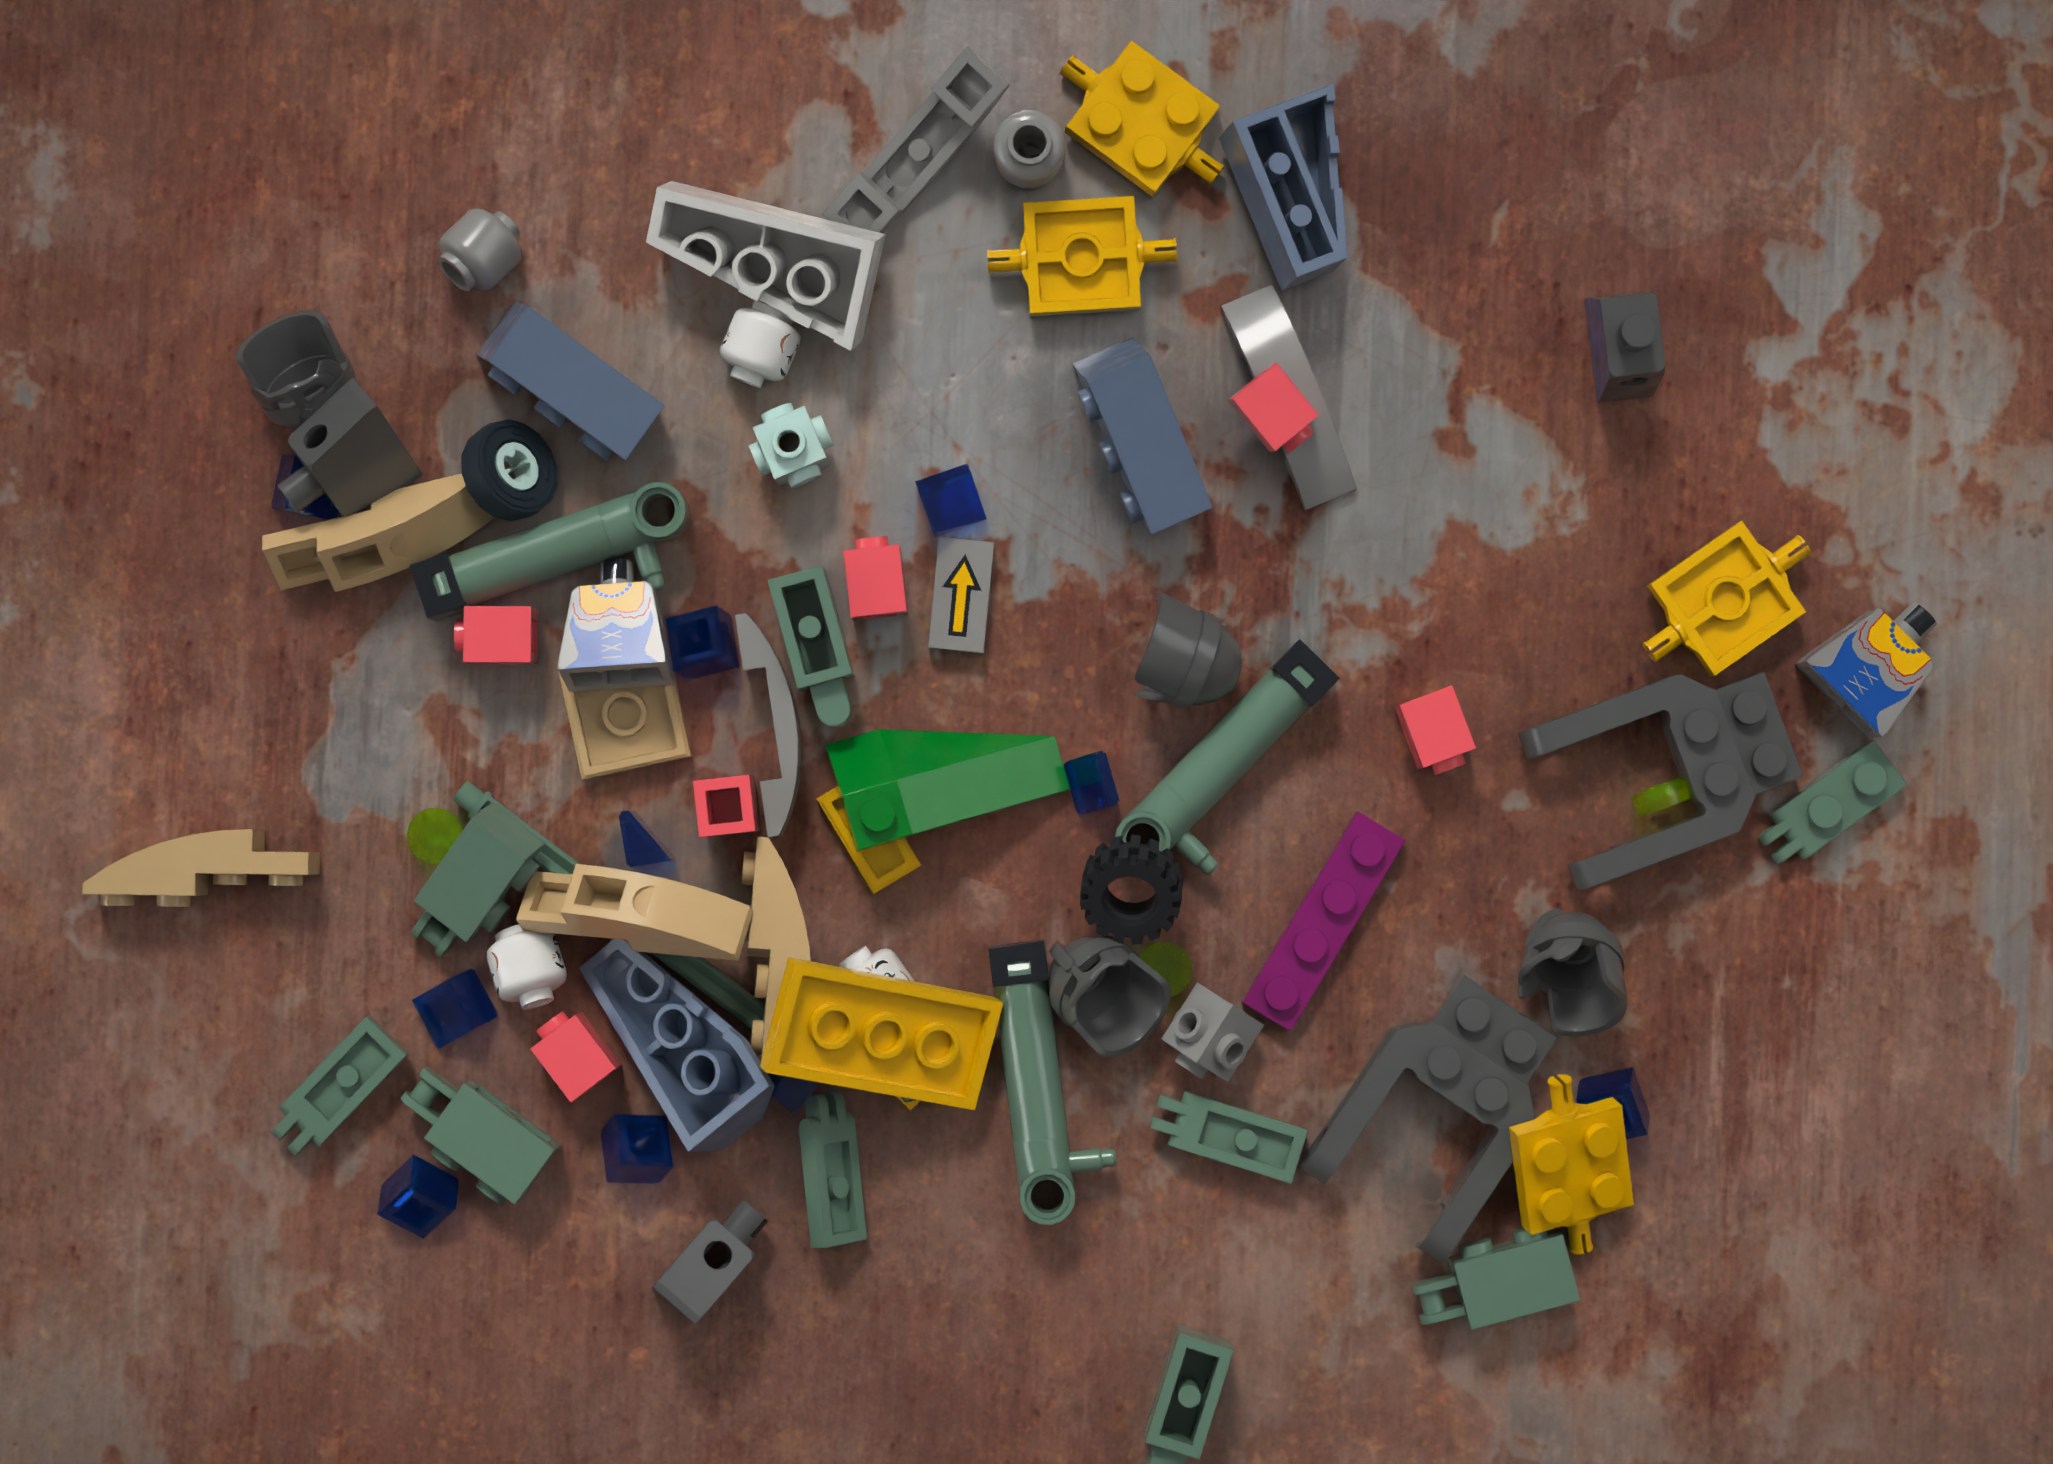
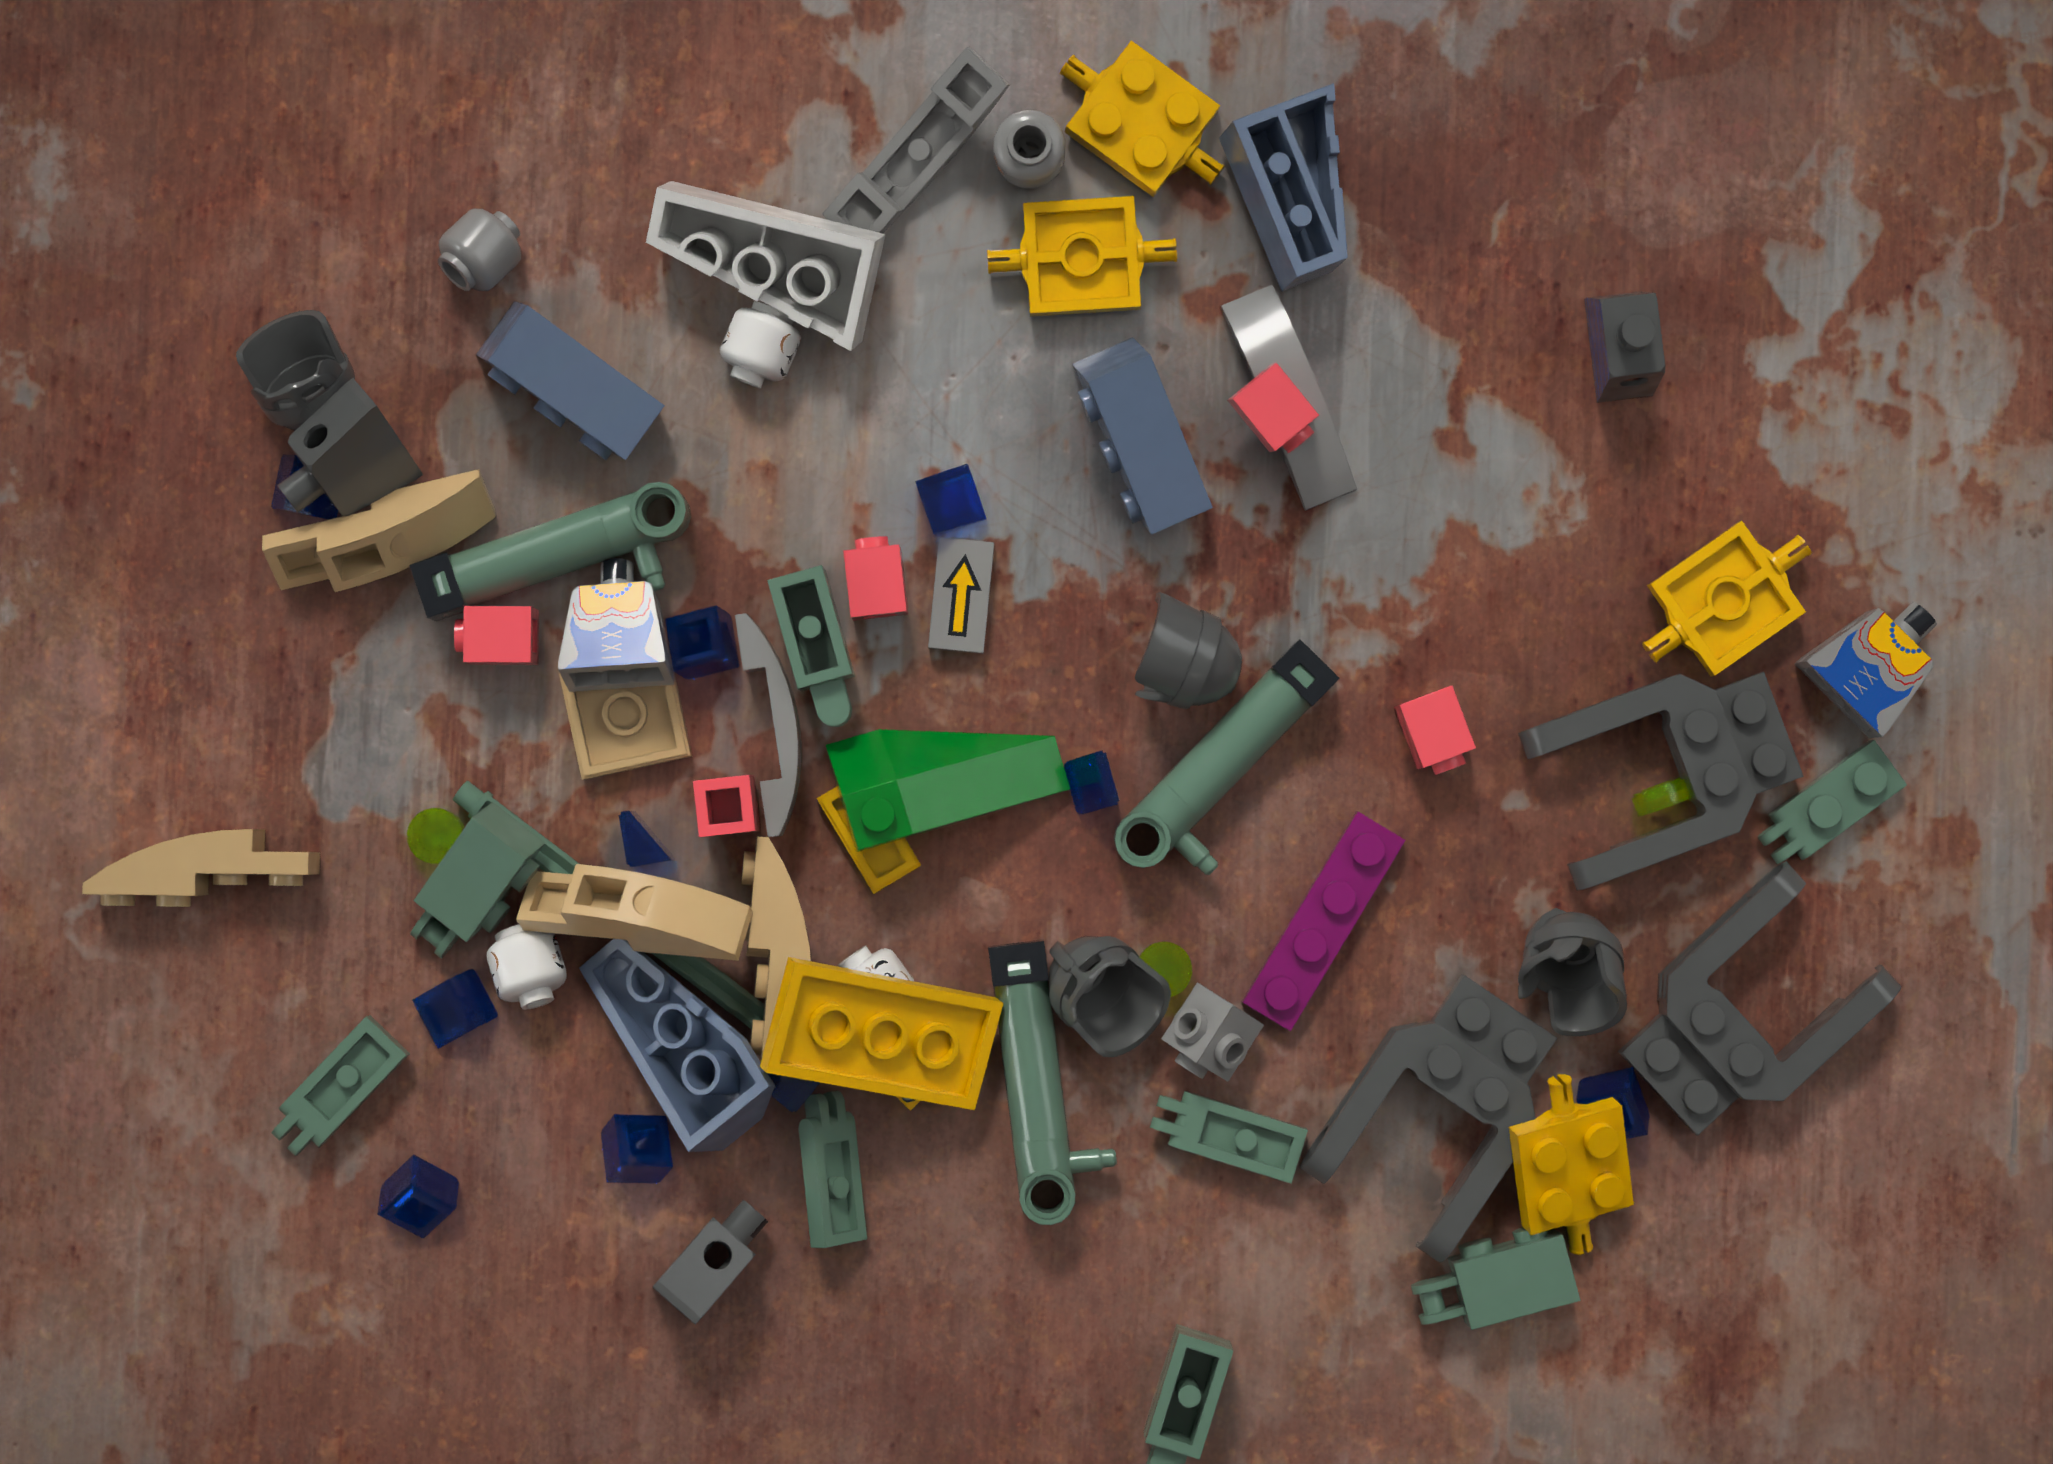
(482, 1136): sand green brick -> none
(489, 480): black bush -> none
(574, 1054): coral brick -> none
(796, 466): light aqua brick -> none
(1130, 918): black tyre -> none
(1706, 1052): none -> dark grey plate

